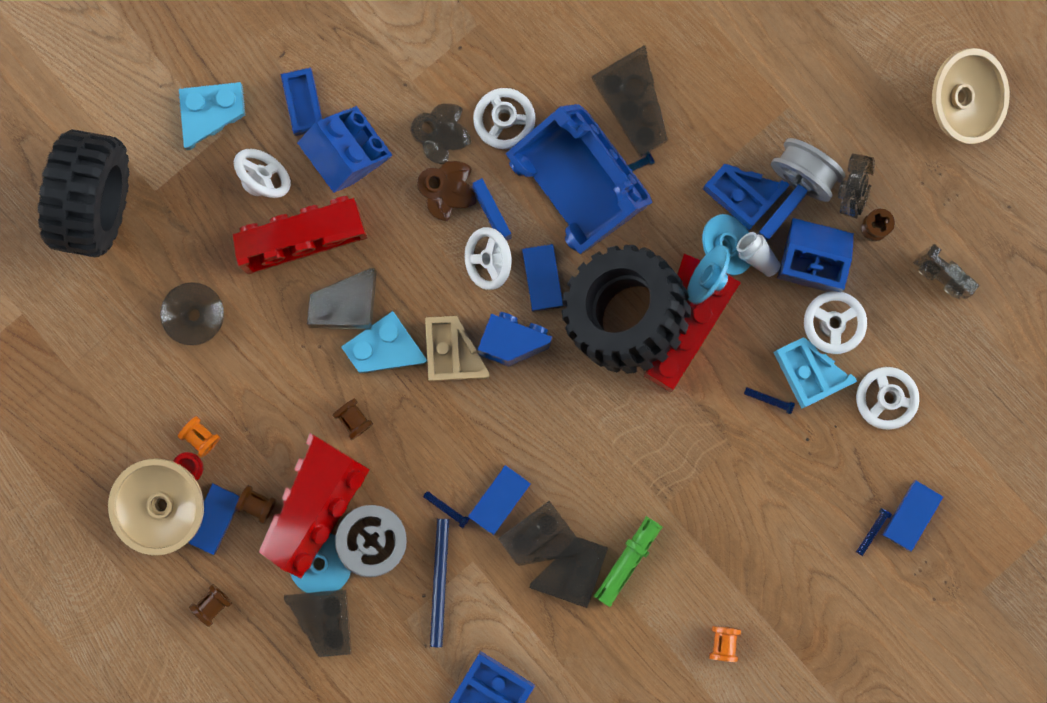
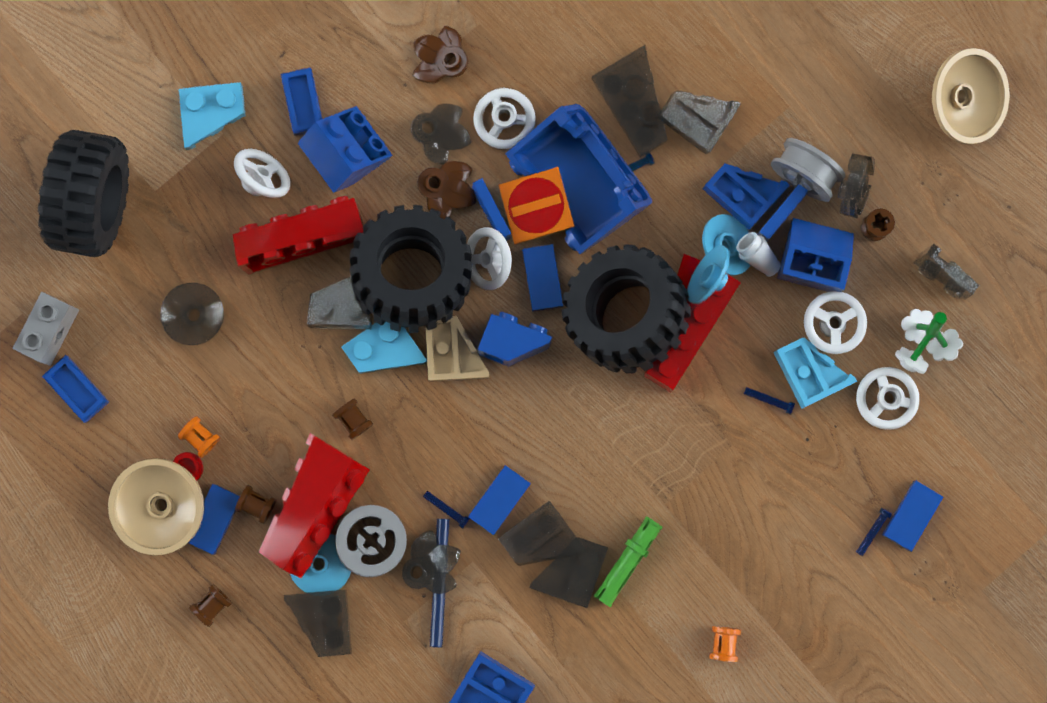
(45, 329): none -> light grey brick
(75, 389): none -> blue tile
(403, 231): none -> black tyre
(435, 564): none -> clear smoke plate
(436, 53): none -> reddish brown plate
(536, 205): none -> piece
(698, 118): none -> clear smoke wing
(922, 327): none -> white plant

